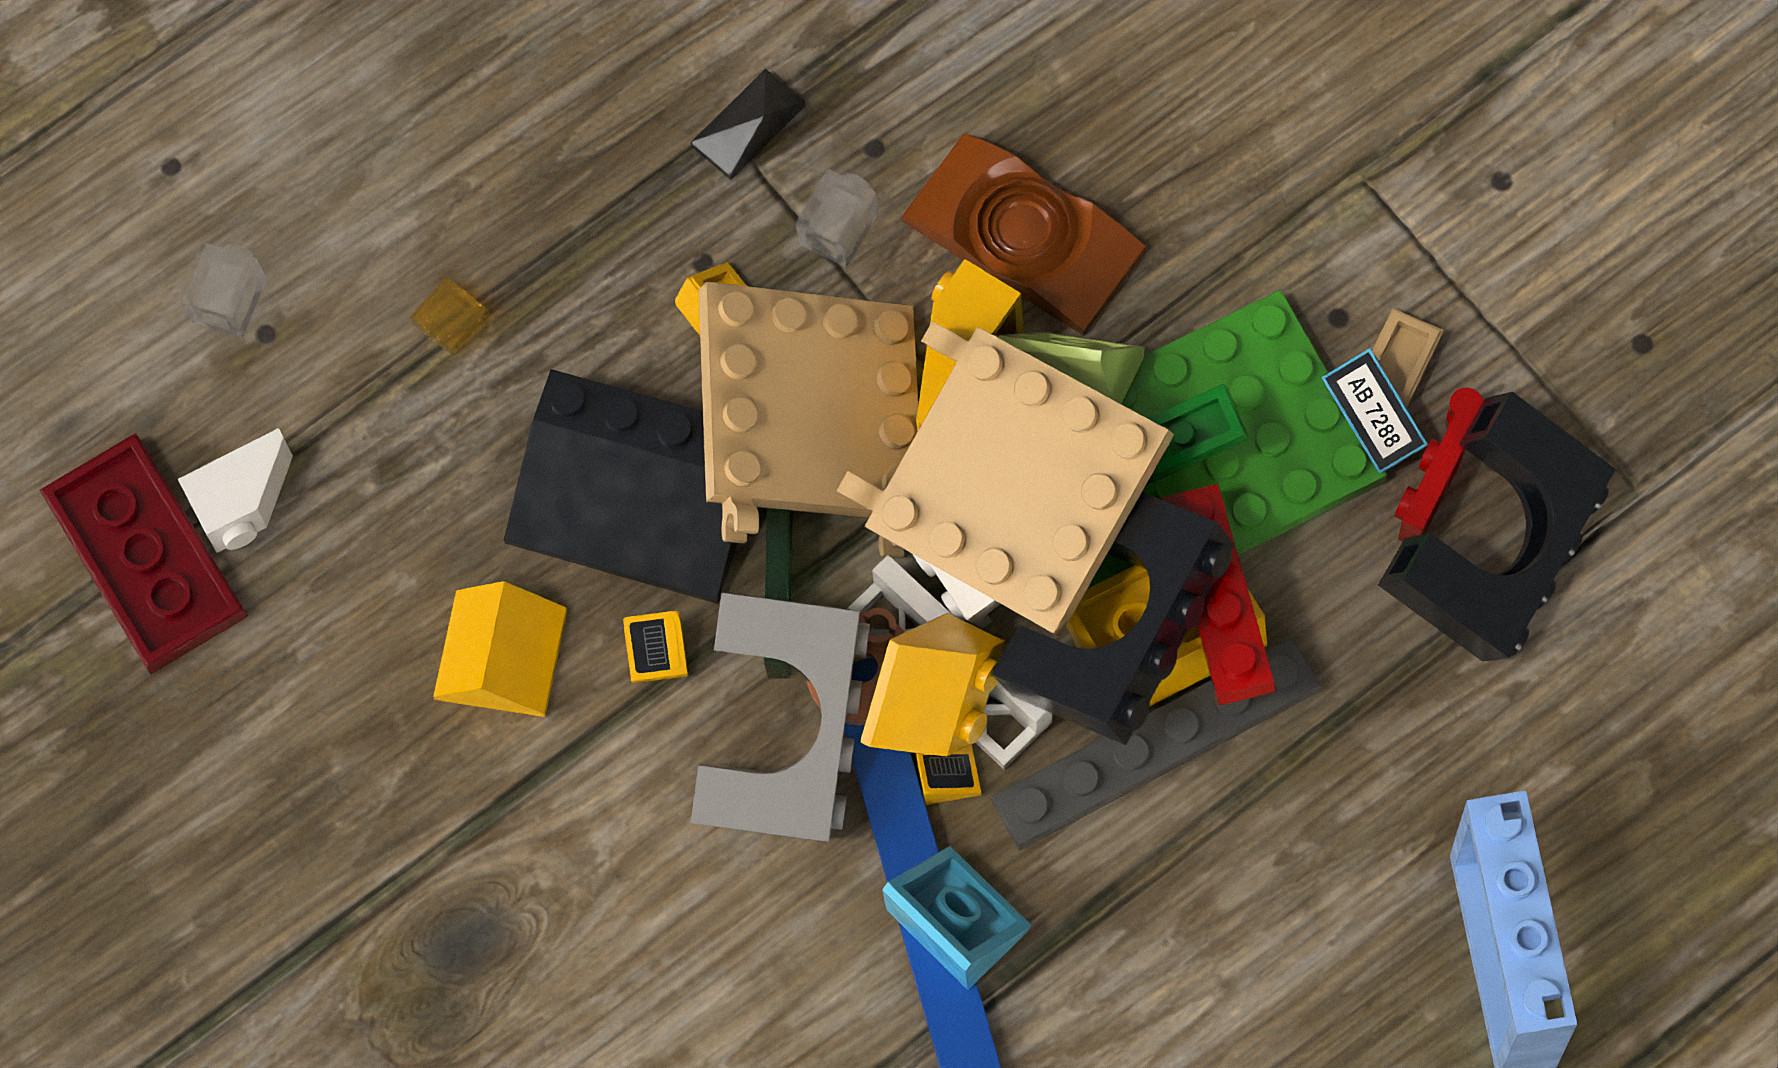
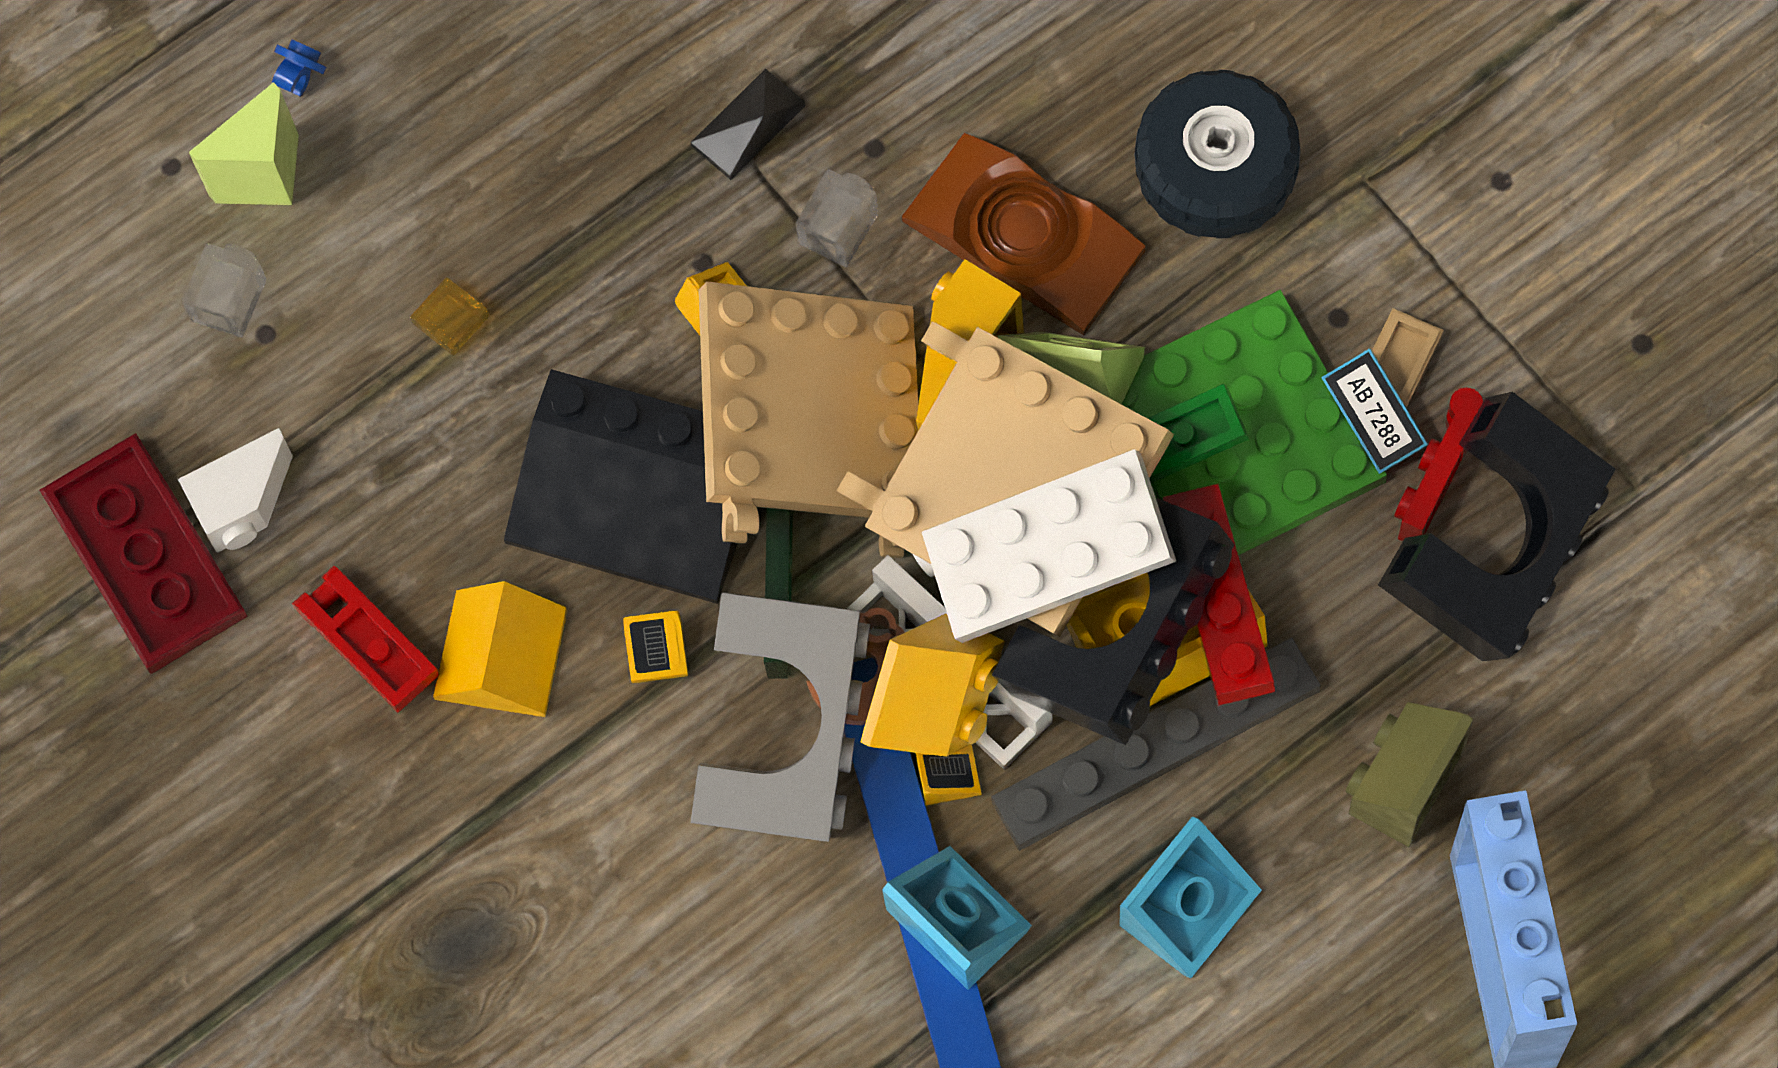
(251, 154): none -> yellowish green slope
(296, 68): none -> blue plate
(367, 640): none -> red plate
(1048, 546): none -> white plate
(1188, 899): none -> medium azure slope
(1217, 153): none -> black wheel
(1408, 770): none -> olive slope

